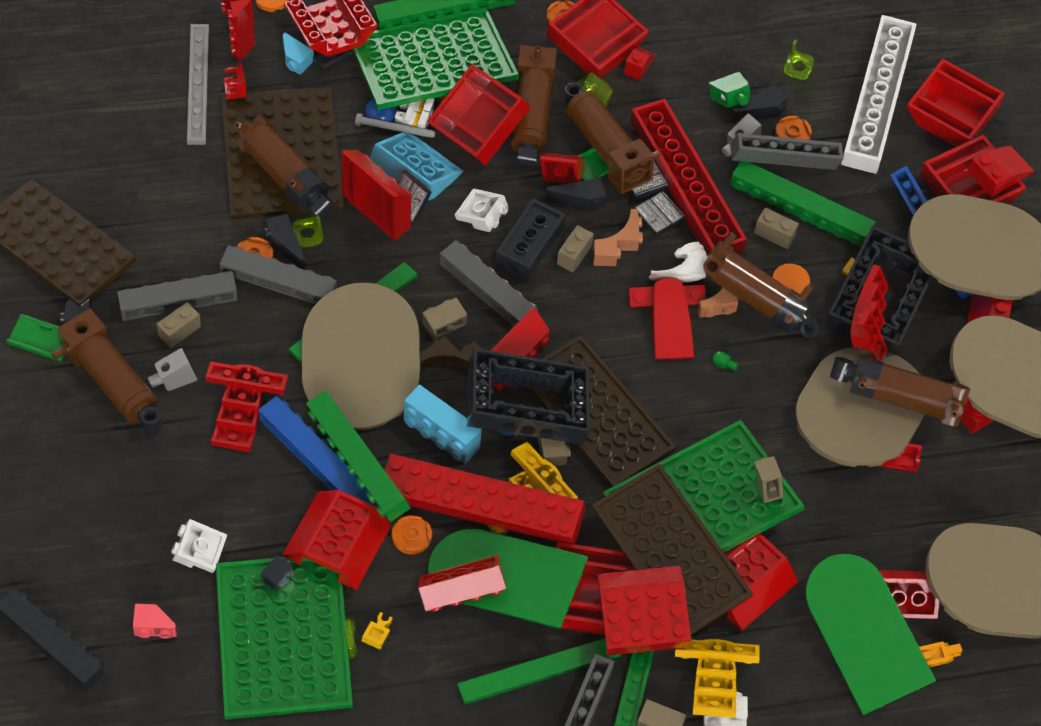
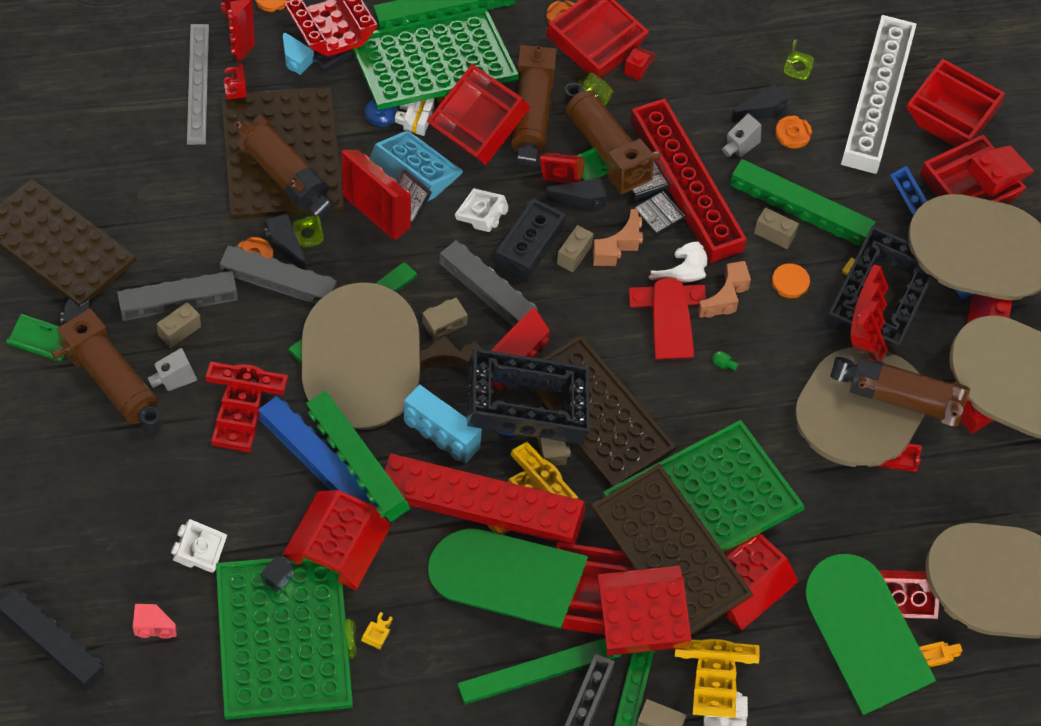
(393, 126): light grey bar -> none
(411, 535): orange tile -> none
(462, 583): slope -> none
(730, 90): green torso -> none
(760, 290): reddish brown piece -> none
(768, 479): dark tan brick -> none
(786, 151): dark grey brick -> none

